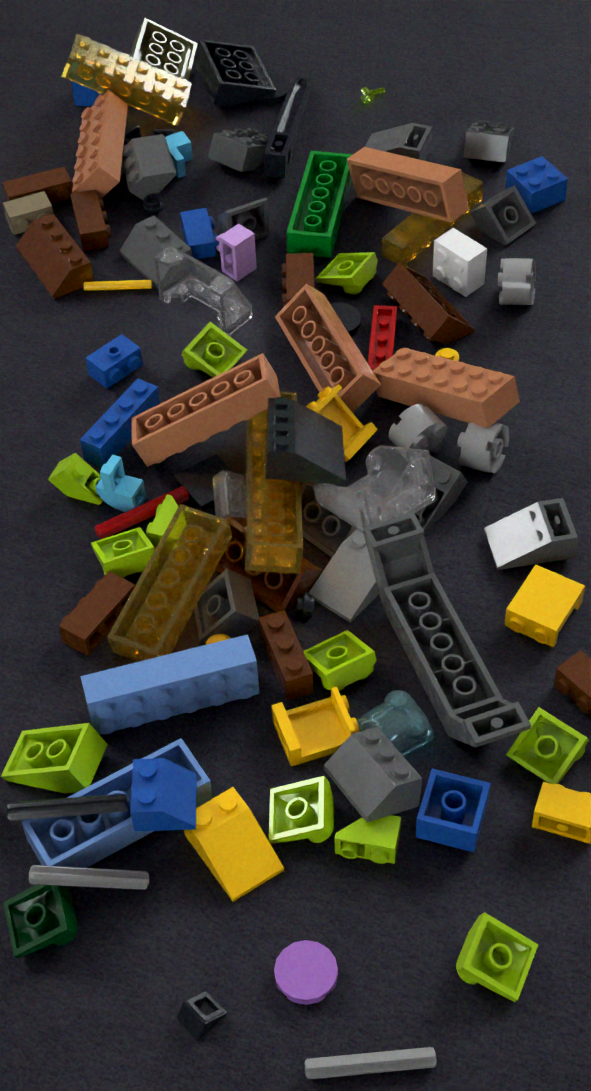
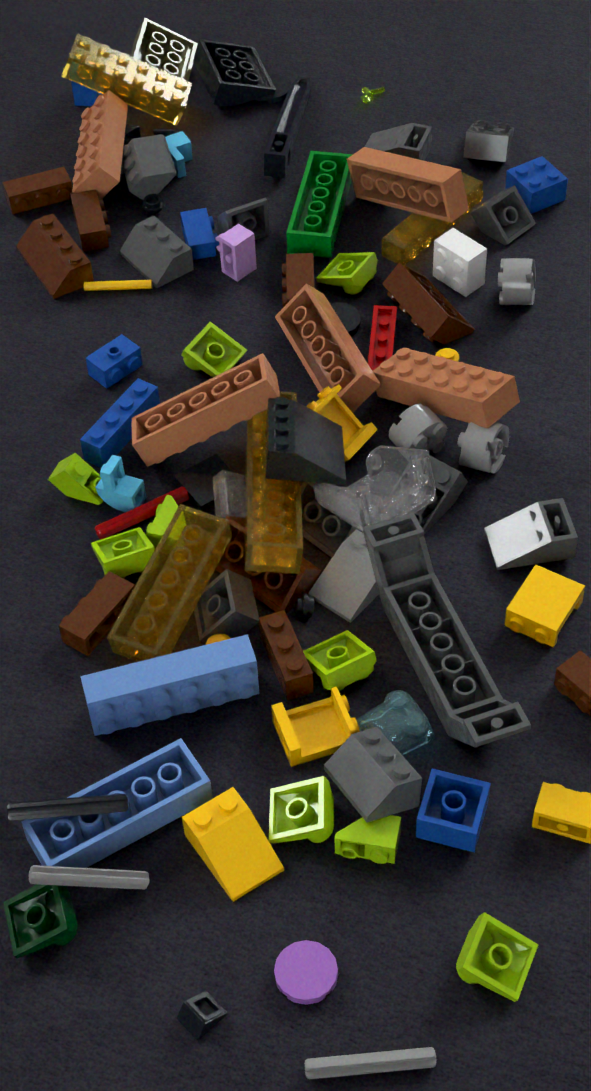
(26, 209): dark tan brick -> none
(56, 758): lime slope -> none
(163, 796): blue slope -> none
(187, 277): clear windscreen -> none
(239, 148): dark grey slope -> none
(548, 747): lime slope -> none

